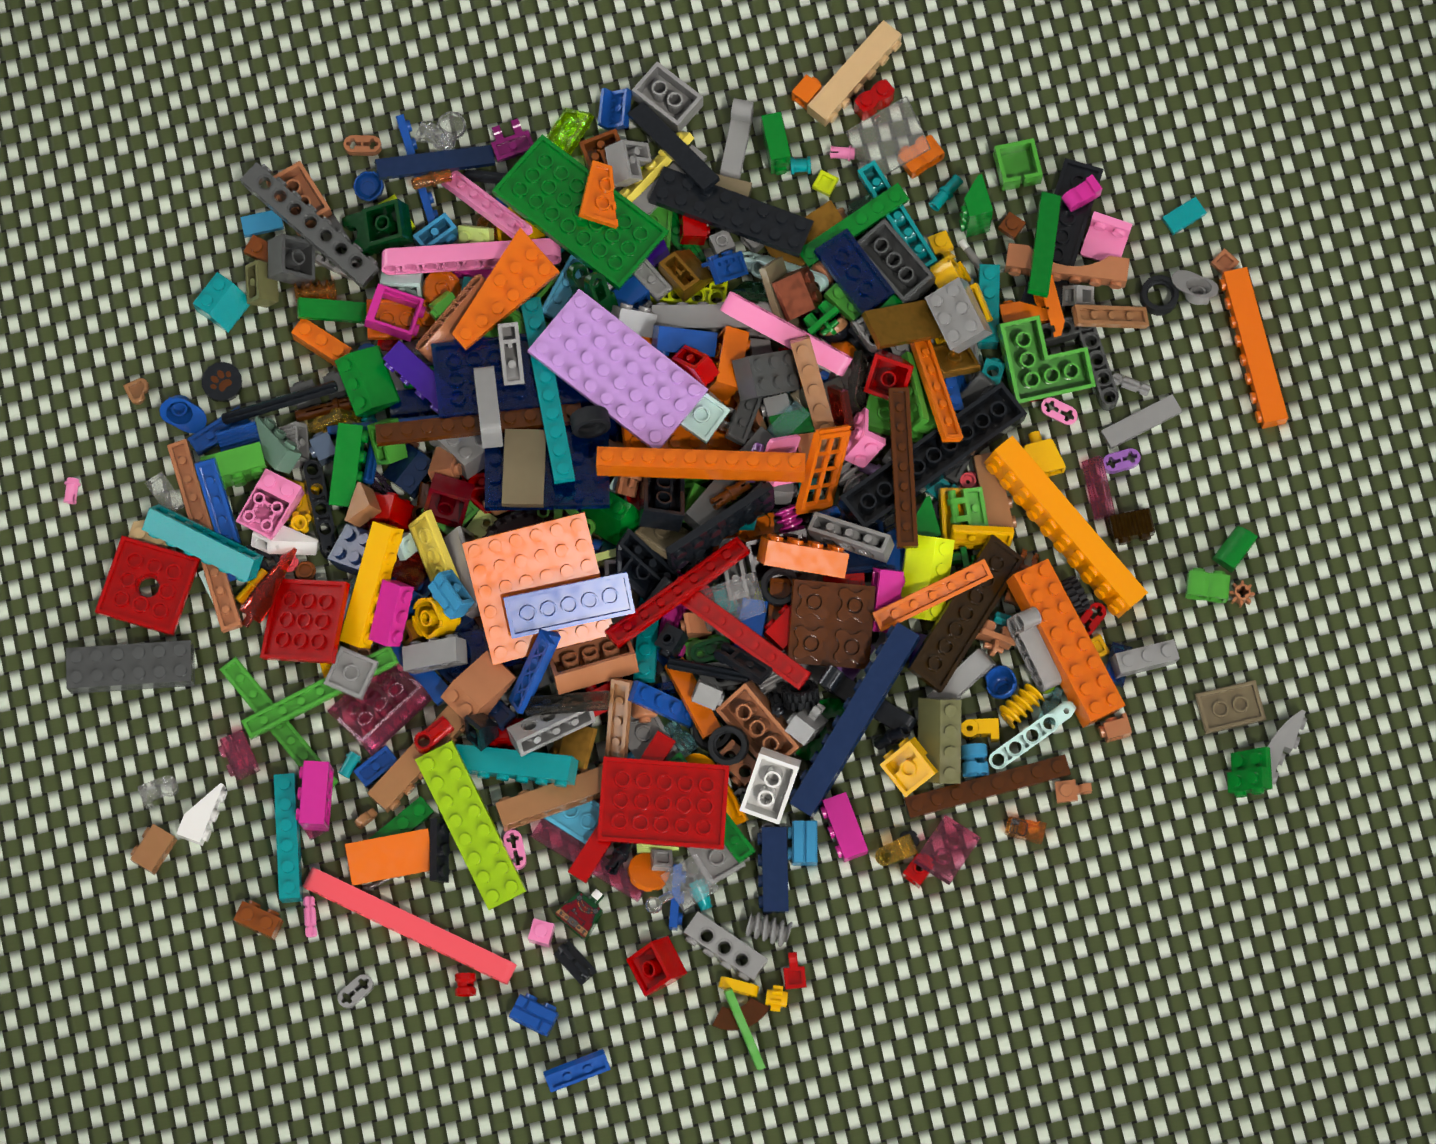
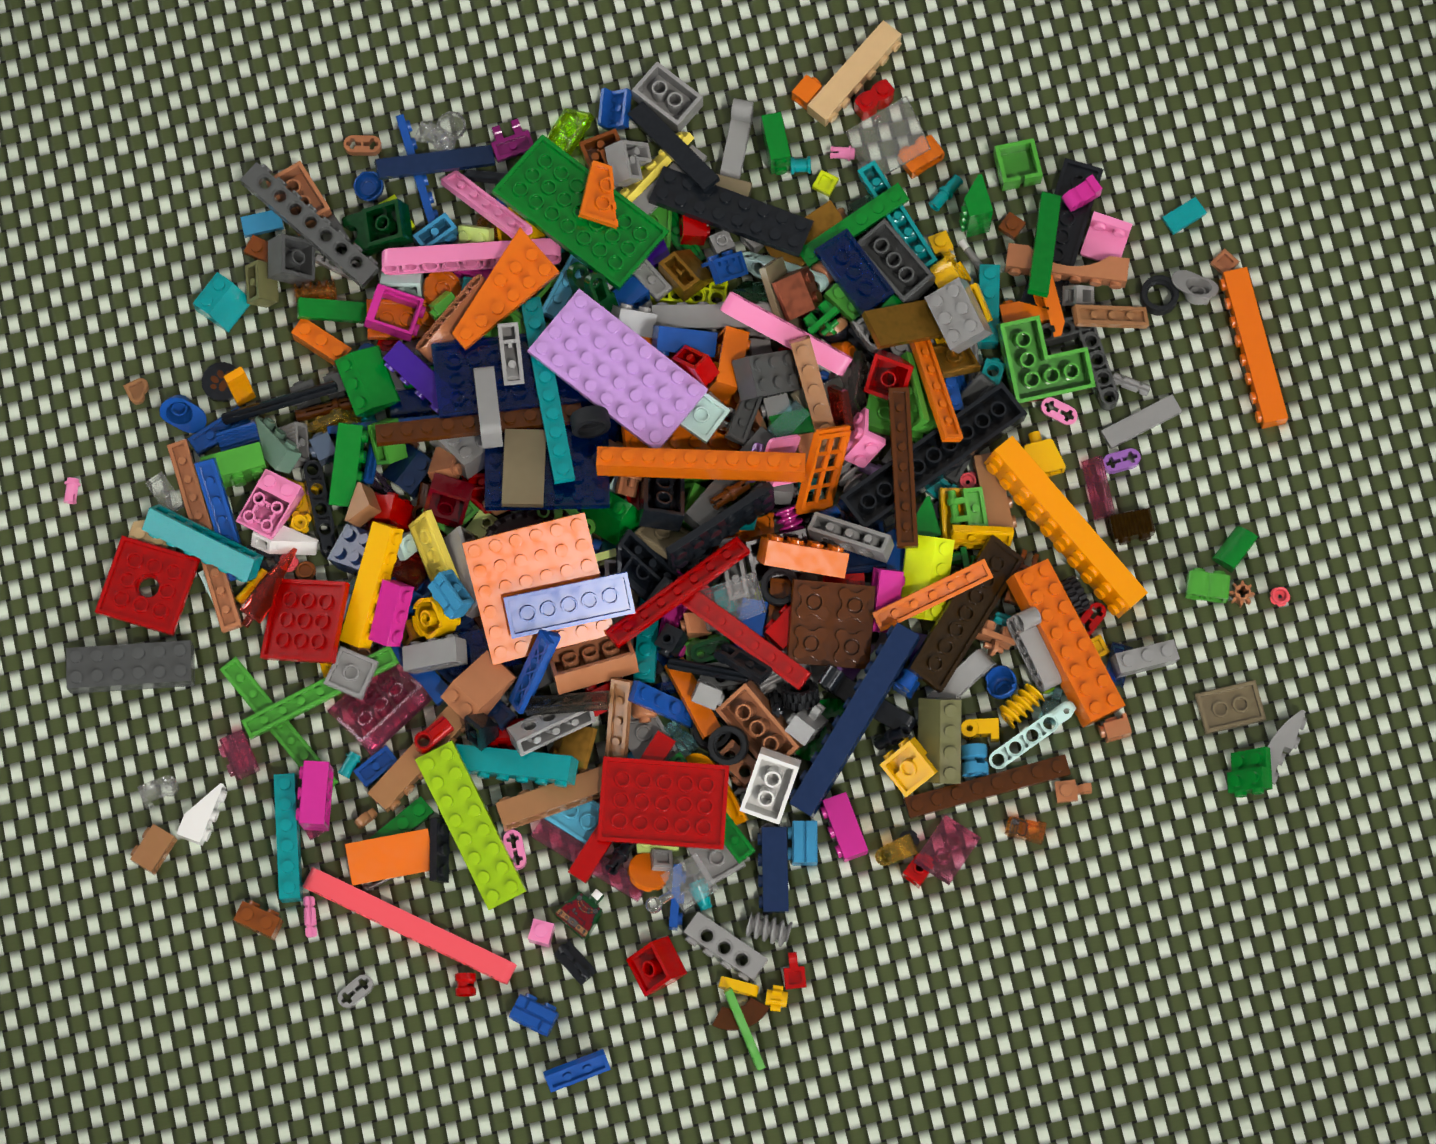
(239, 386): none -> light orange tile
(432, 179): clear orange axle -> none
(906, 684): none -> blue leg
(1279, 601): none -> coral plate

